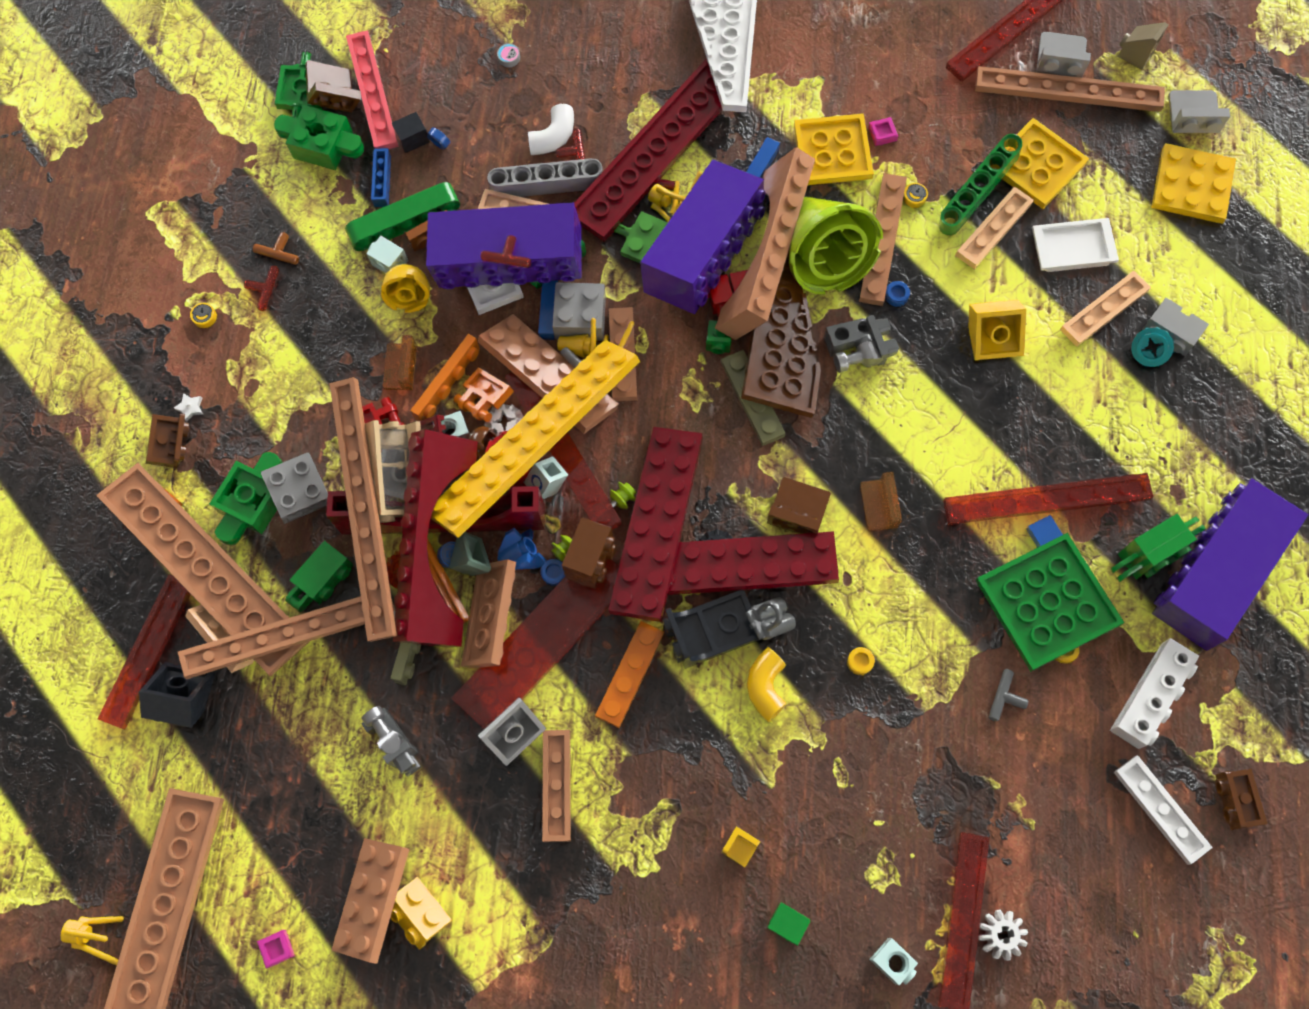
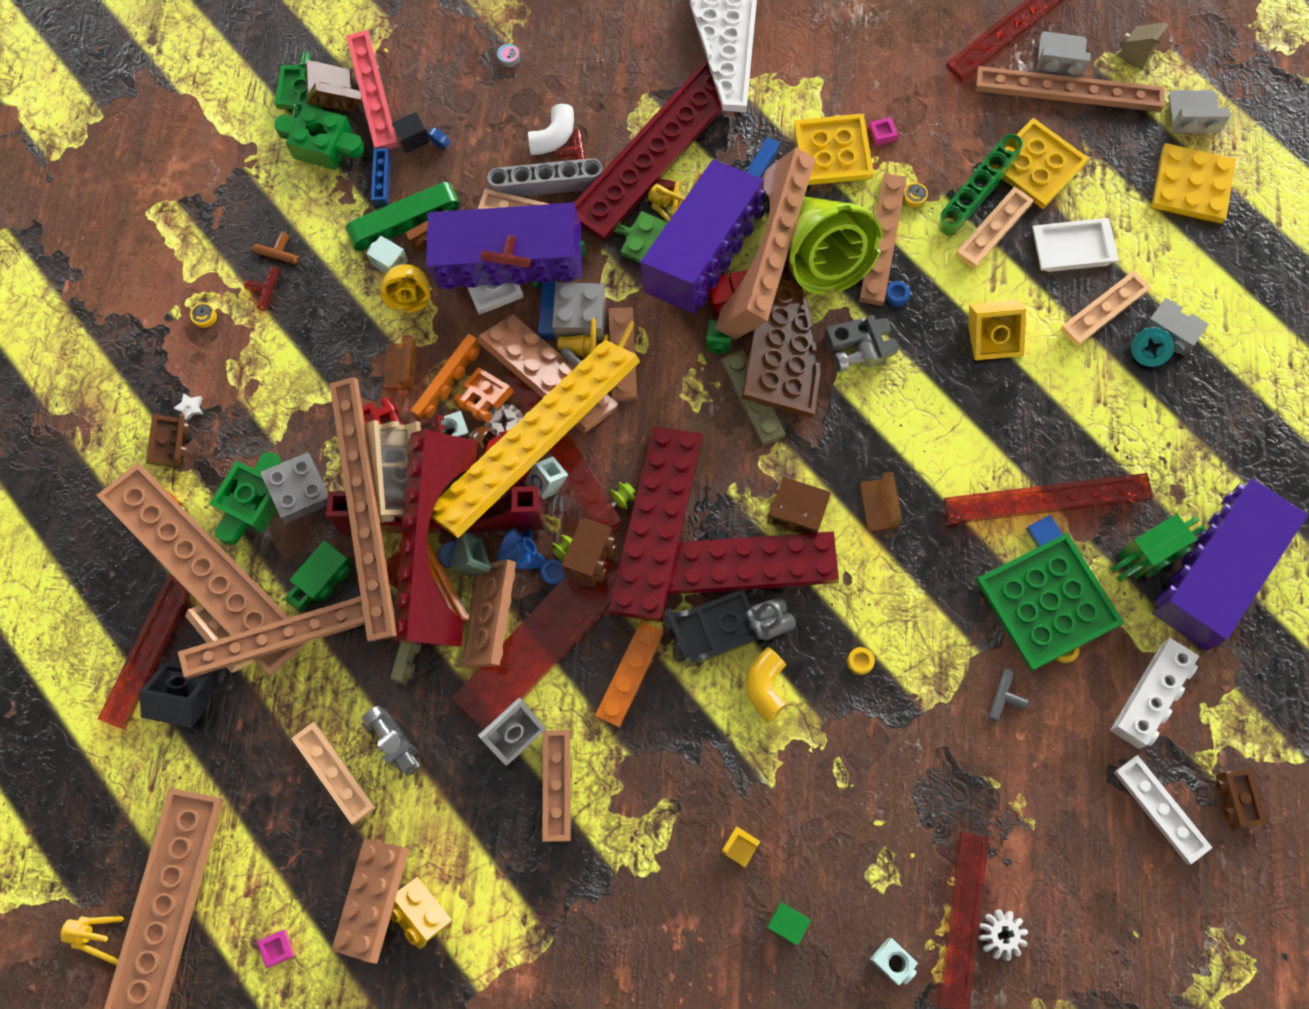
(333, 773): none -> light nougat plate

